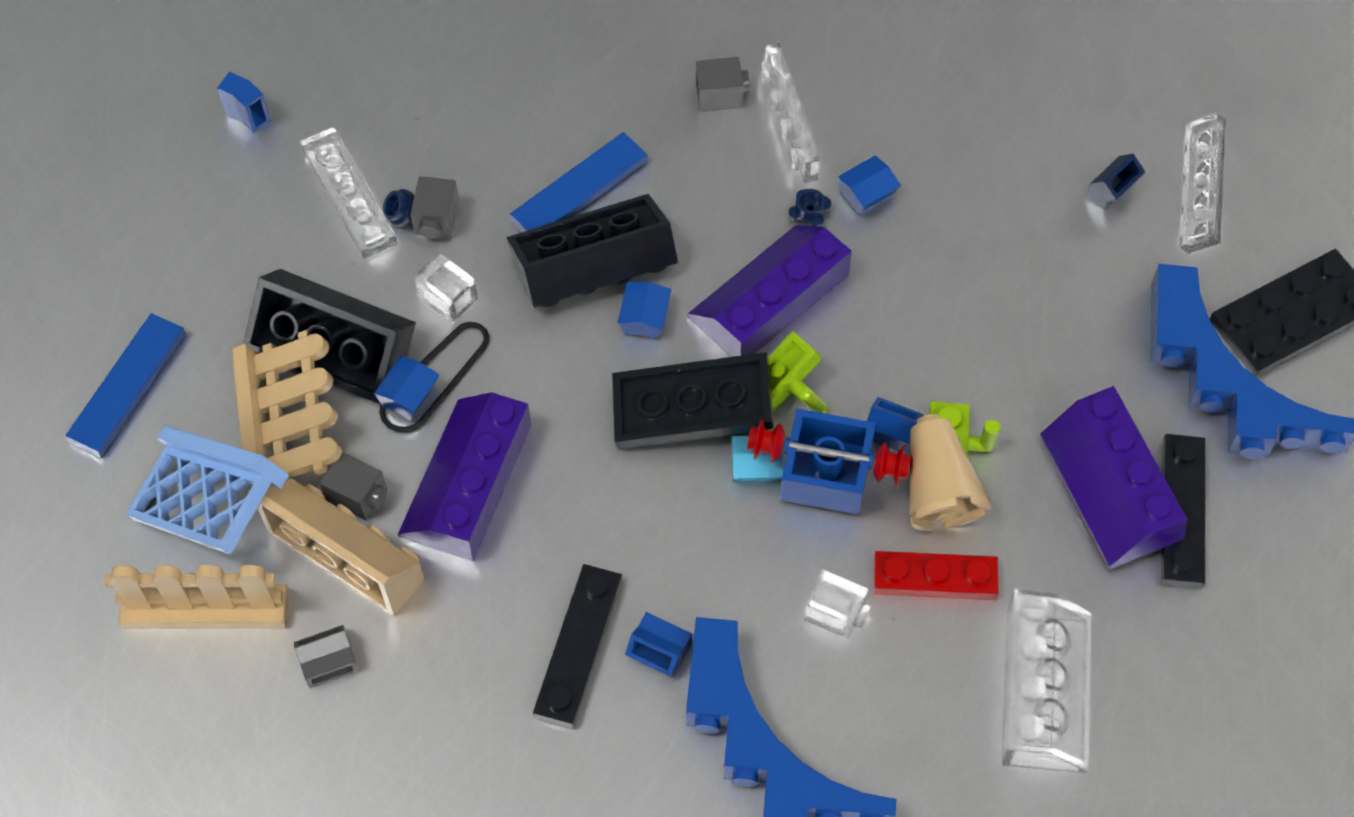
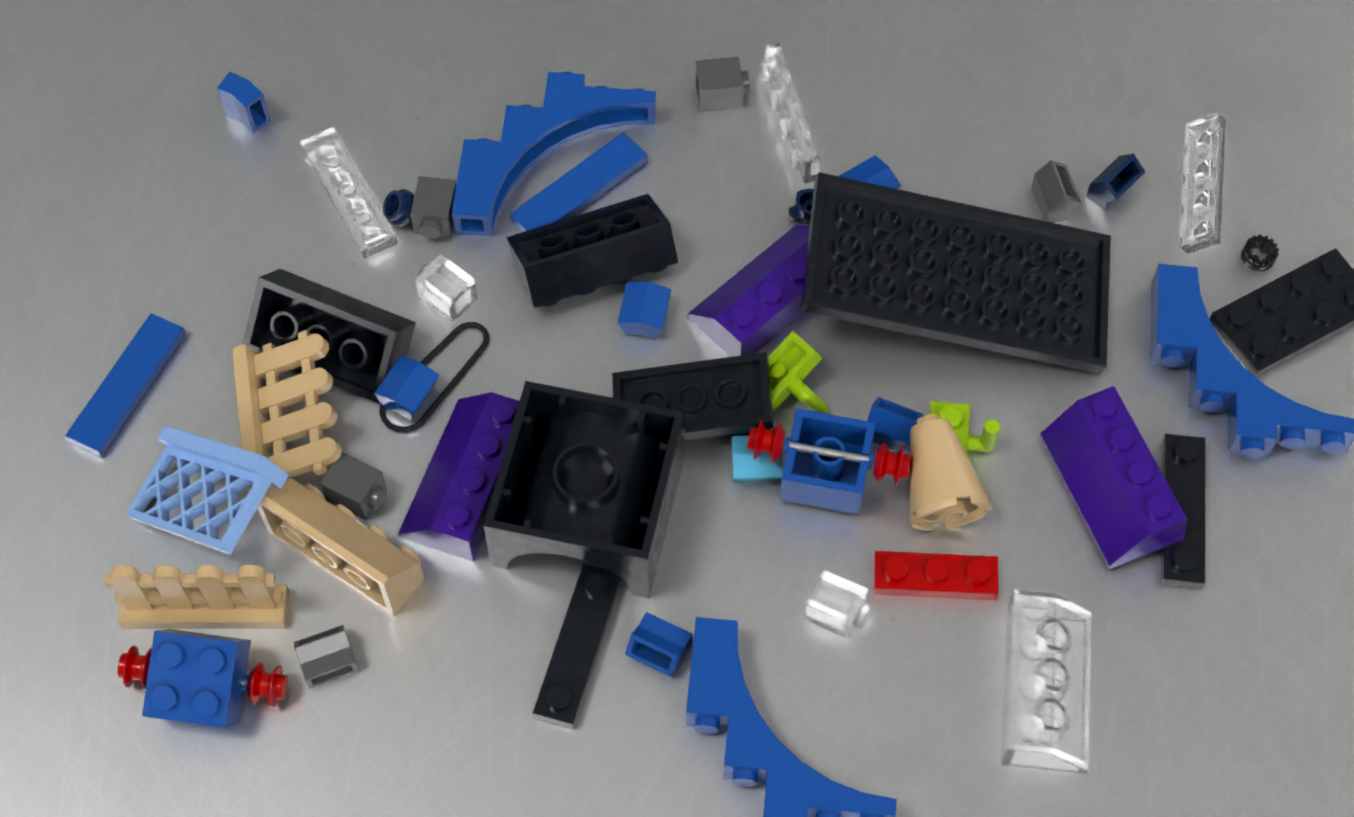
(199, 678): none -> blue brick
(569, 111): none -> blue arch
(587, 482): none -> black piece
(957, 273): none -> black plate
(1055, 191): none -> dark grey piece
(1266, 247): none -> black bush

